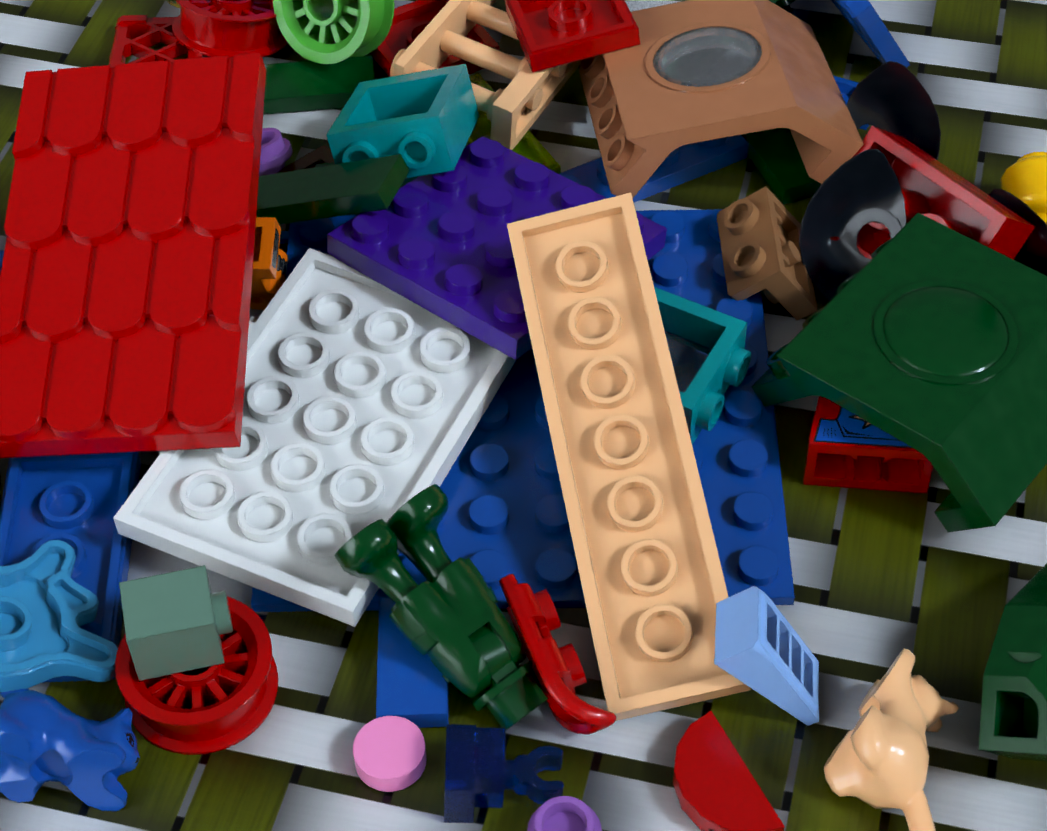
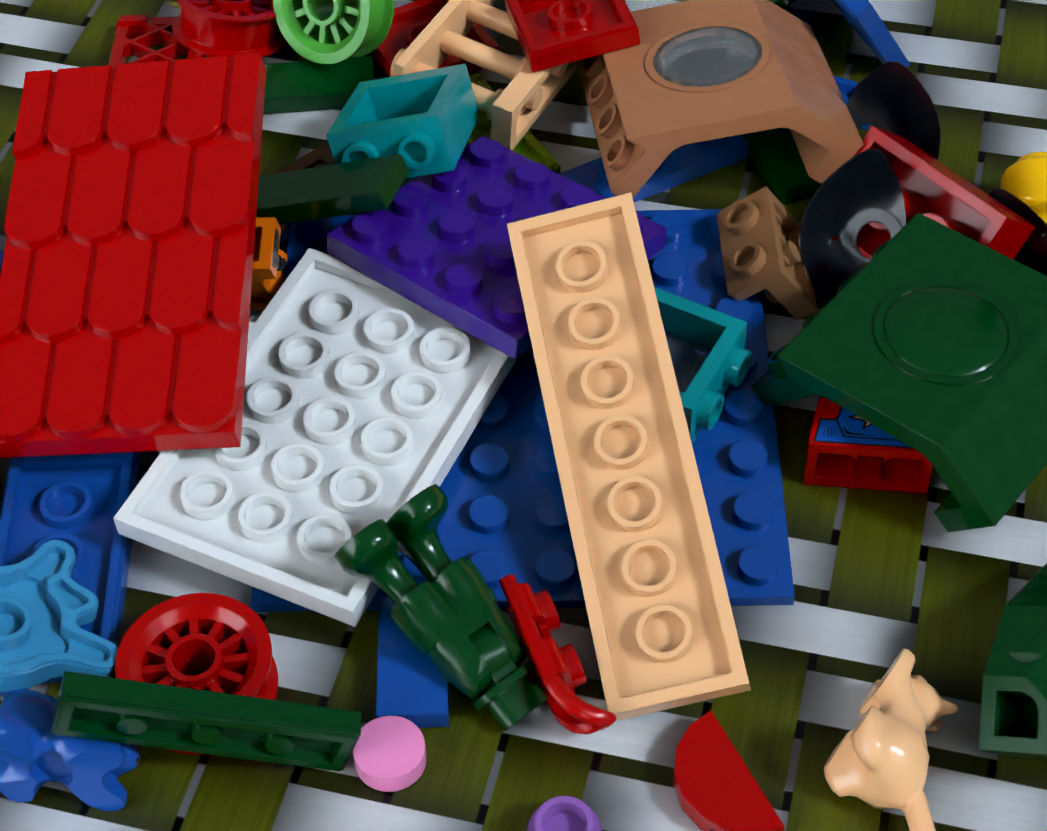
(174, 622): sand green brick -> none
(204, 722): none -> dark green tile
(274, 151): medium lavender plate -> none
(480, 774): clear blue piece -> none
(767, 653): light blue slope -> none

